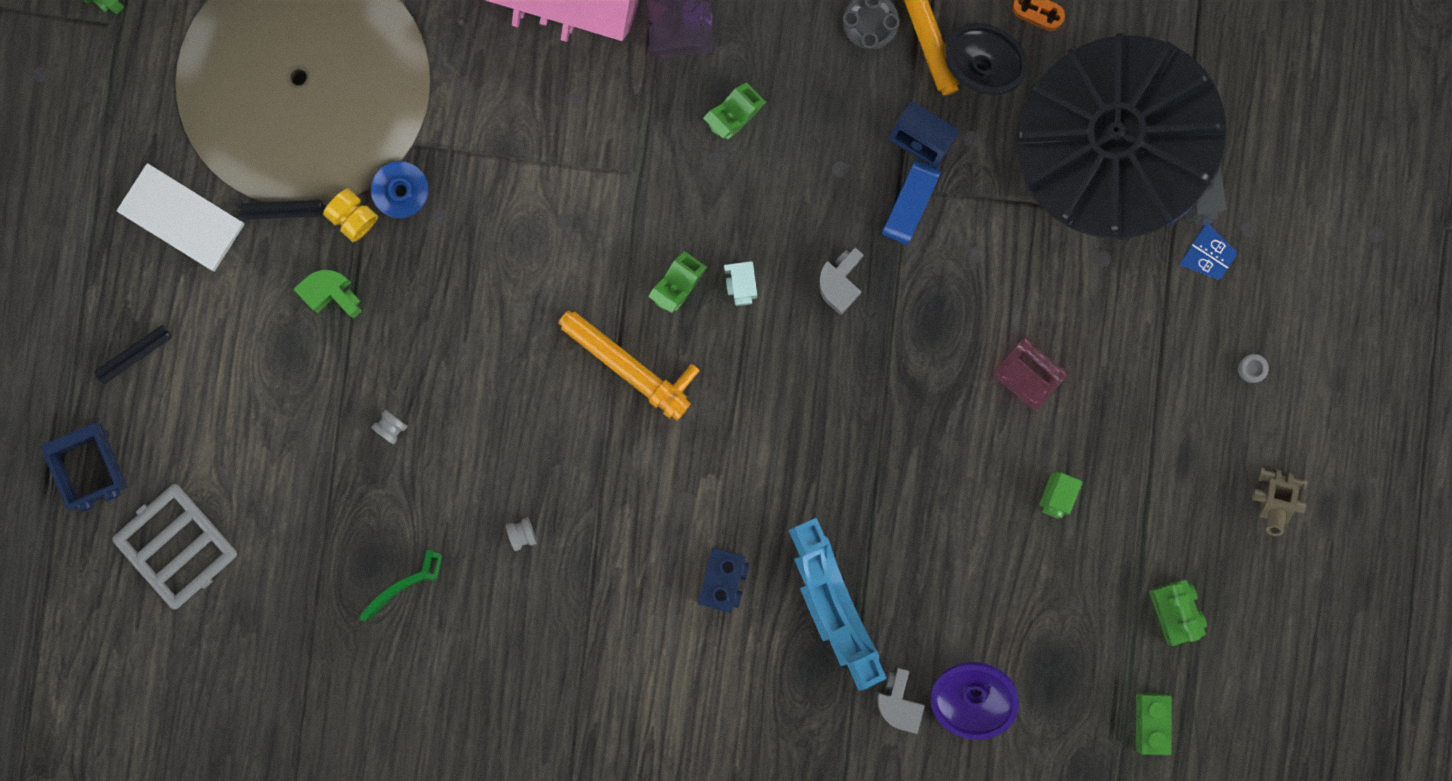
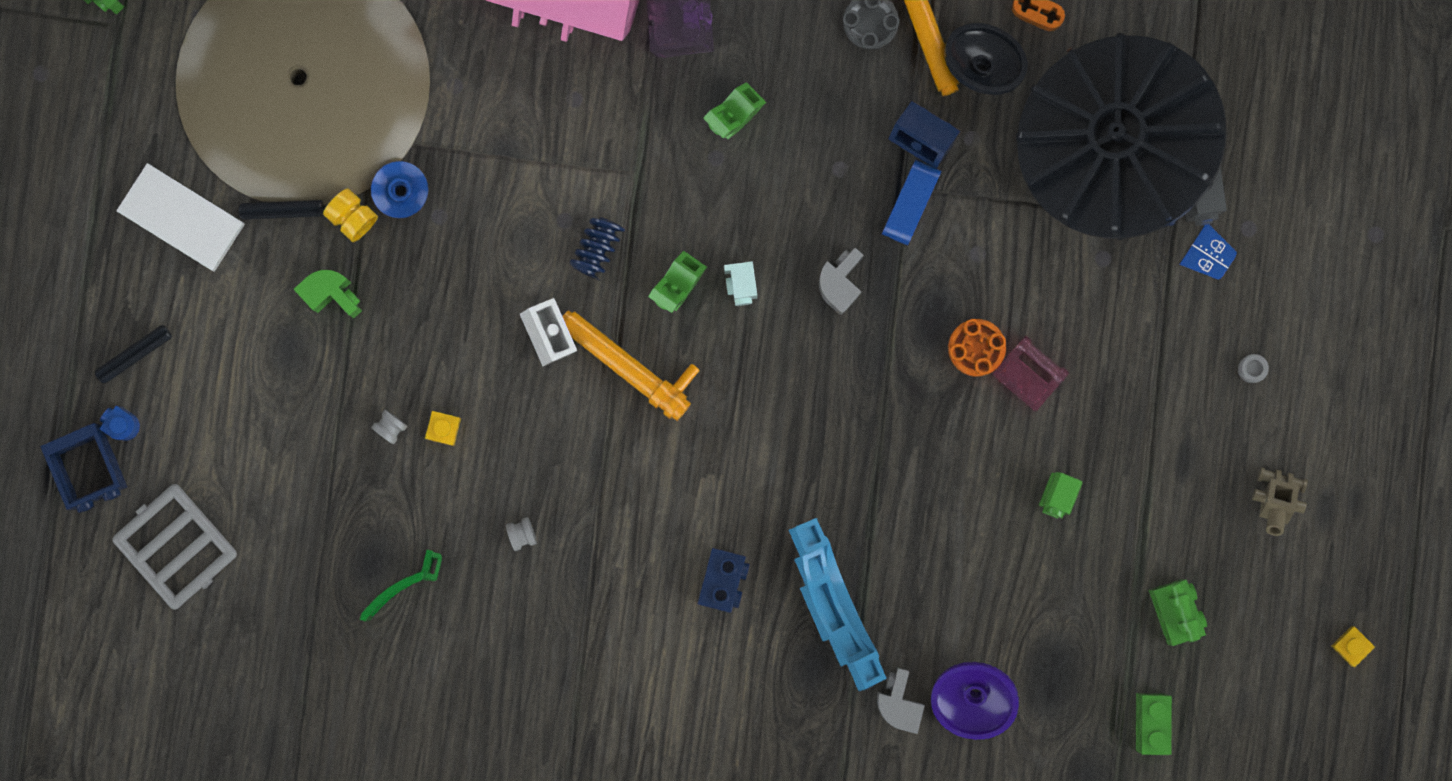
(119, 423): none -> blue plate
(443, 428): none -> yellow plate
(548, 332): none -> white brick
(596, 247): none -> dark blue piece
(977, 347): none -> orange tile
(1353, 646): none -> yellow plate

